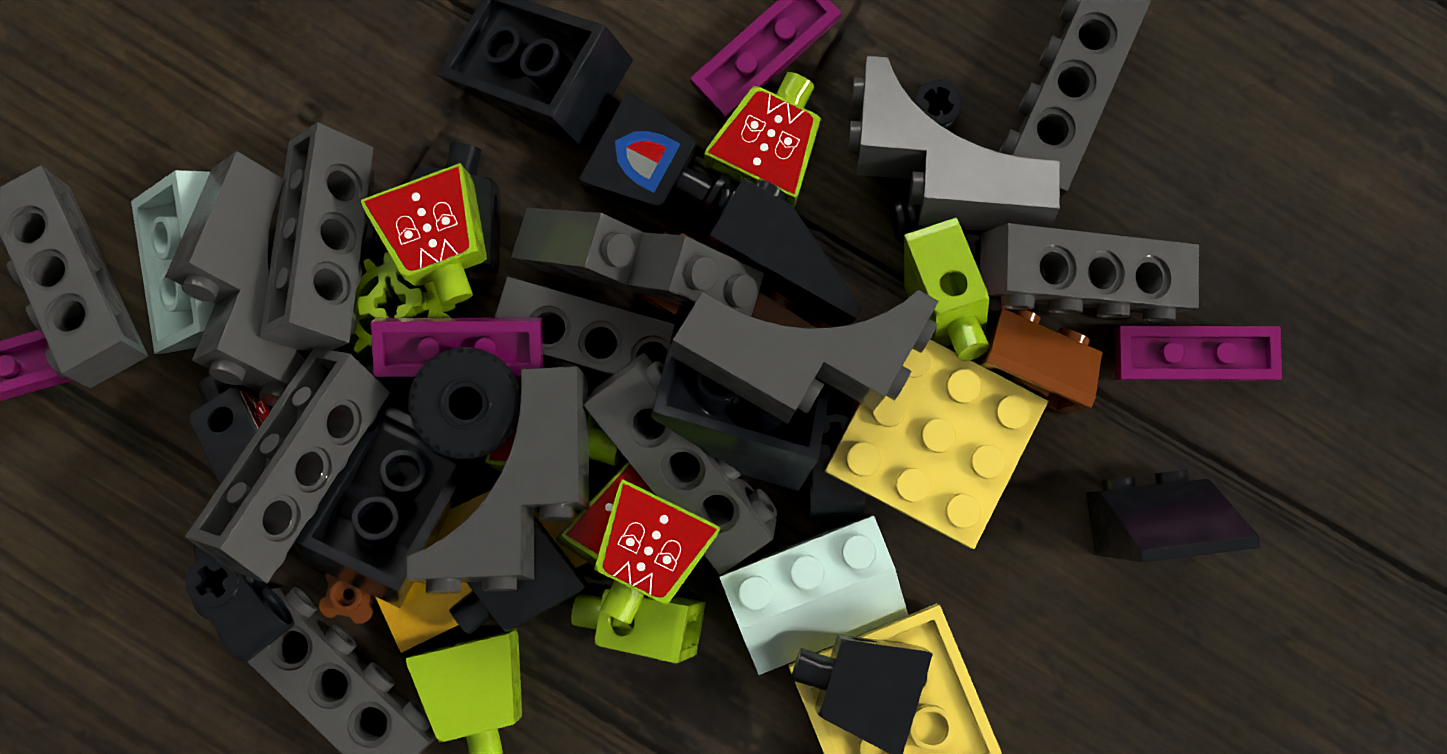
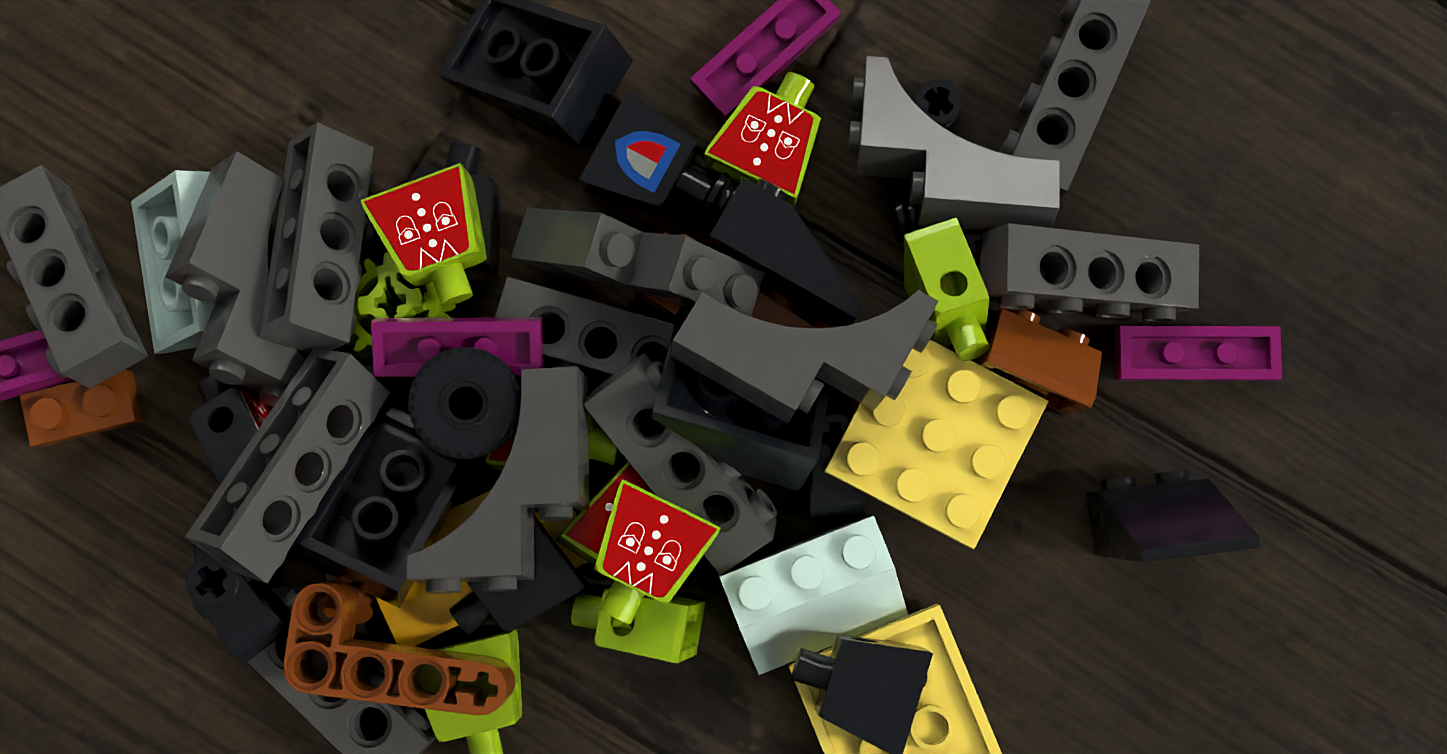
(80, 411): none -> dark orange plate
(400, 662): none -> dark orange beam

